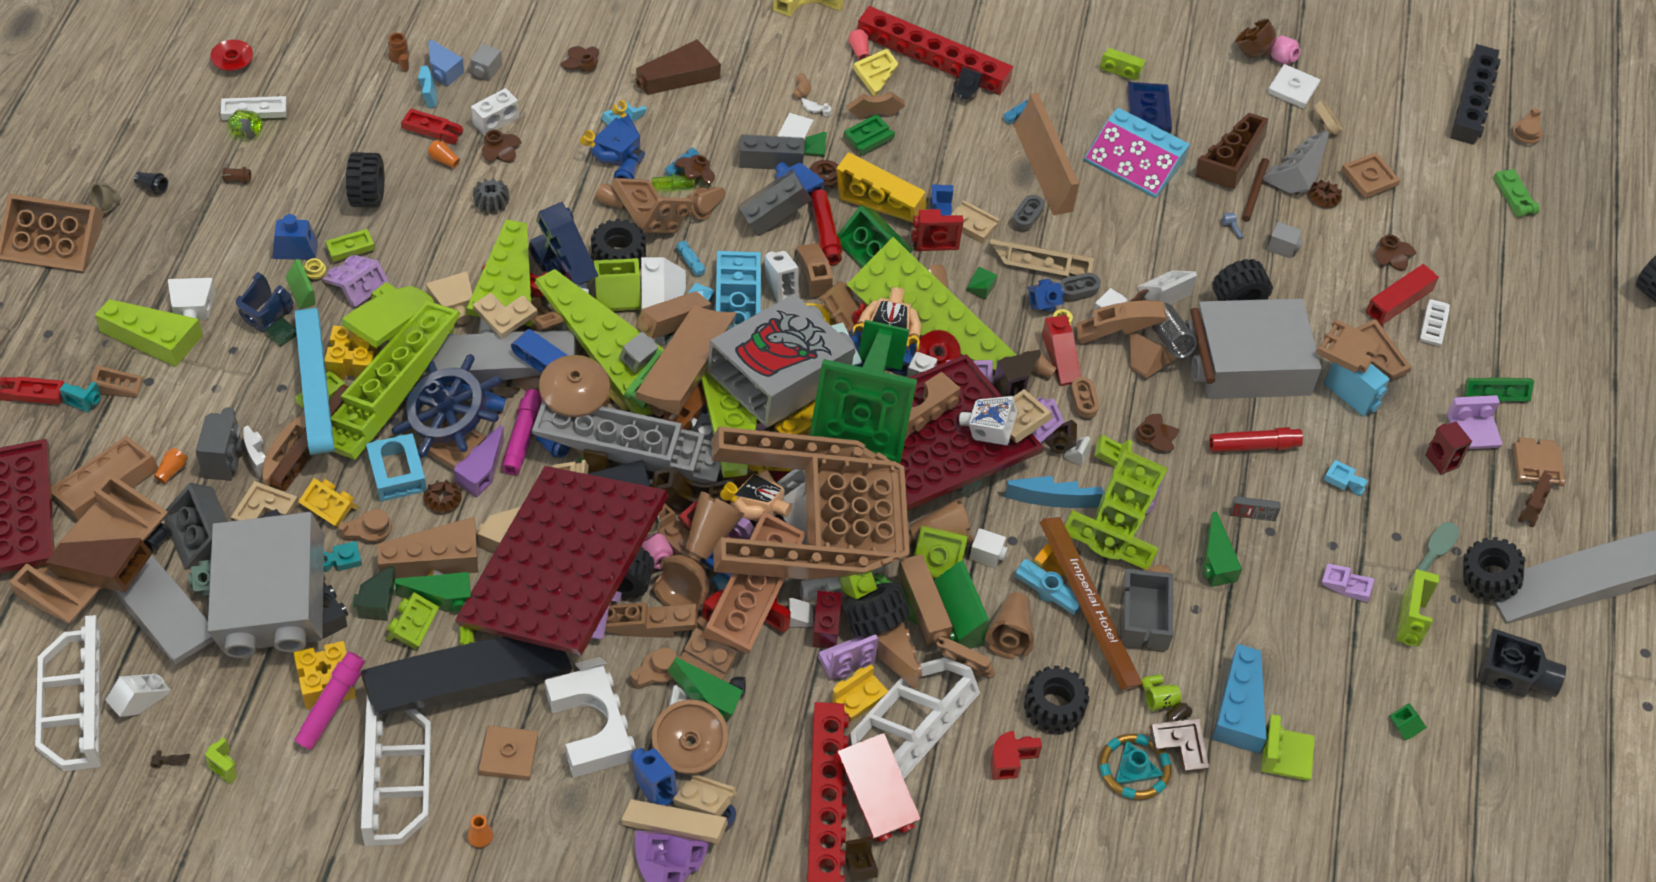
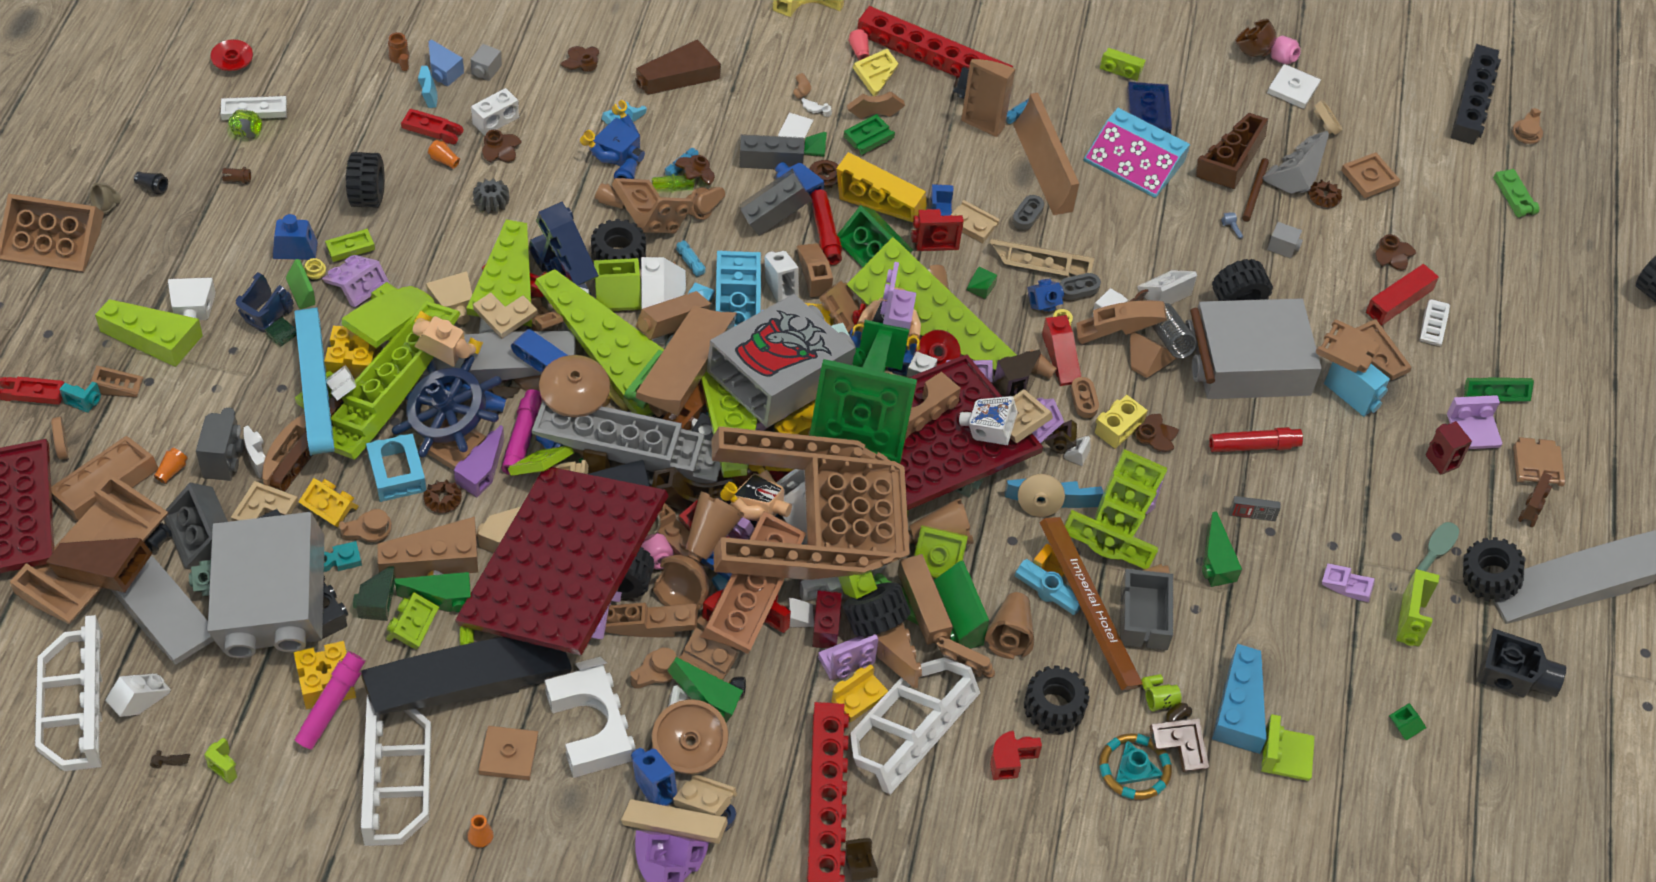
(59, 438): none -> medium nougat tile
(341, 382): none -> white slope
(443, 339): none -> light nougat torso
(540, 460): none -> lime plate
(638, 352): light grey brick -> none
(859, 358): none -> green tile
(878, 787): panel -> none
(899, 303): none -> lavender bracket
(988, 95): none -> medium nougat slope
(988, 548): white brick -> none
(1041, 486): none -> tan dish
(1110, 450): lime bracket -> none
(1120, 421): none -> light yellow brick
(1343, 476): medium azure plate -> none

